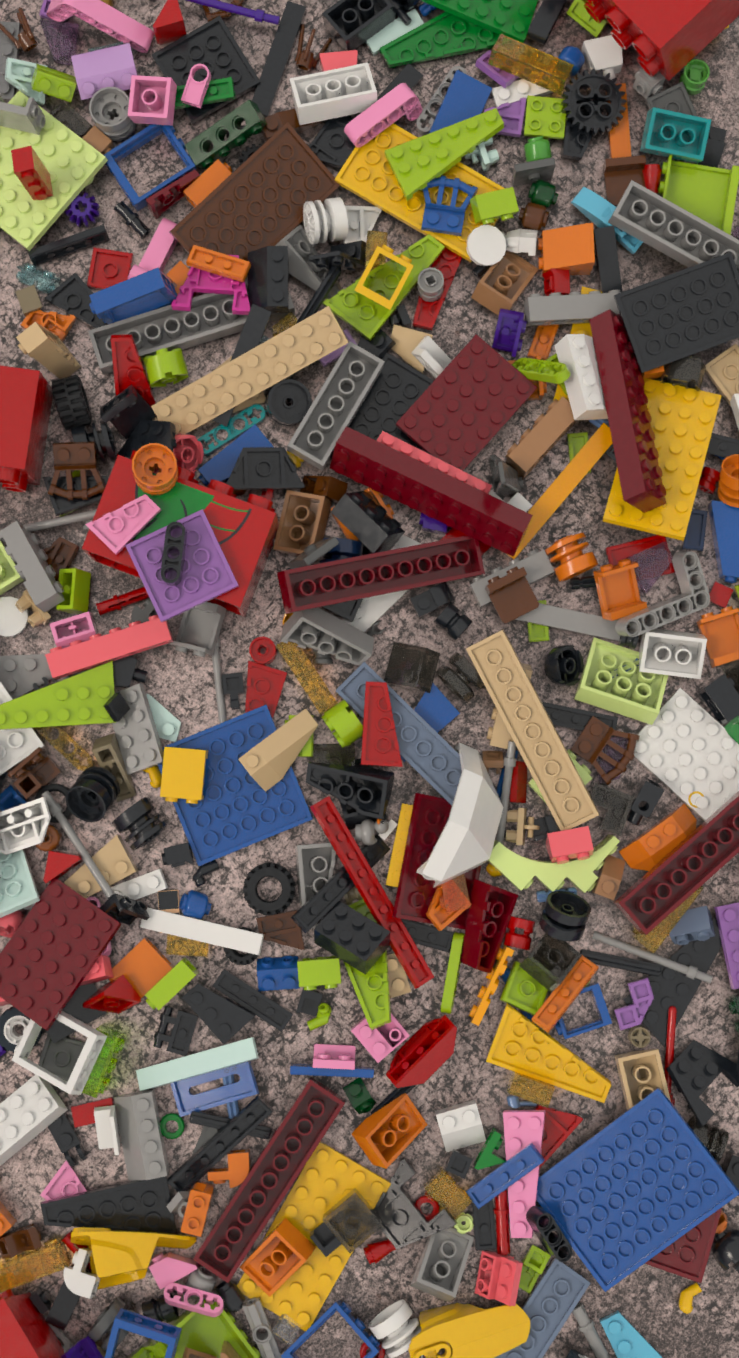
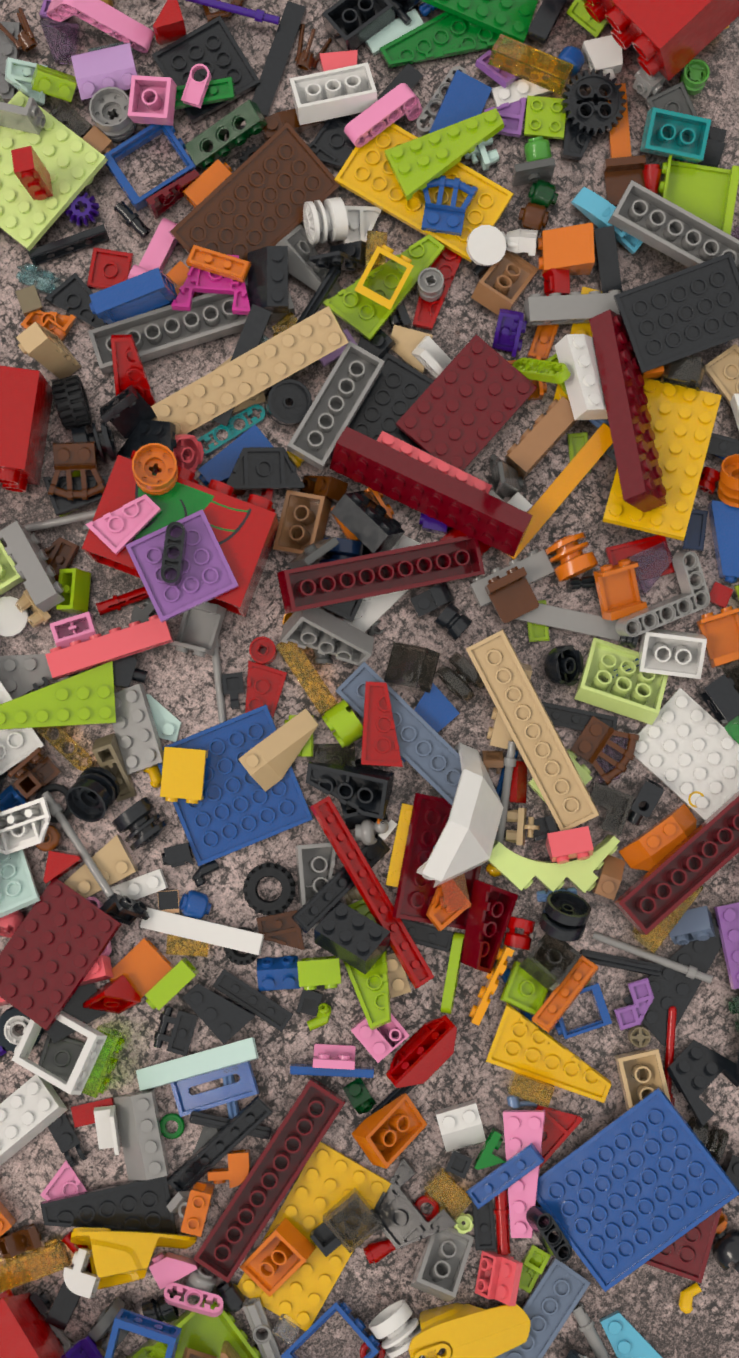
(116, 707): black tile -> none
(165, 367): lime brick -> none
(494, 205): lime brick -> none

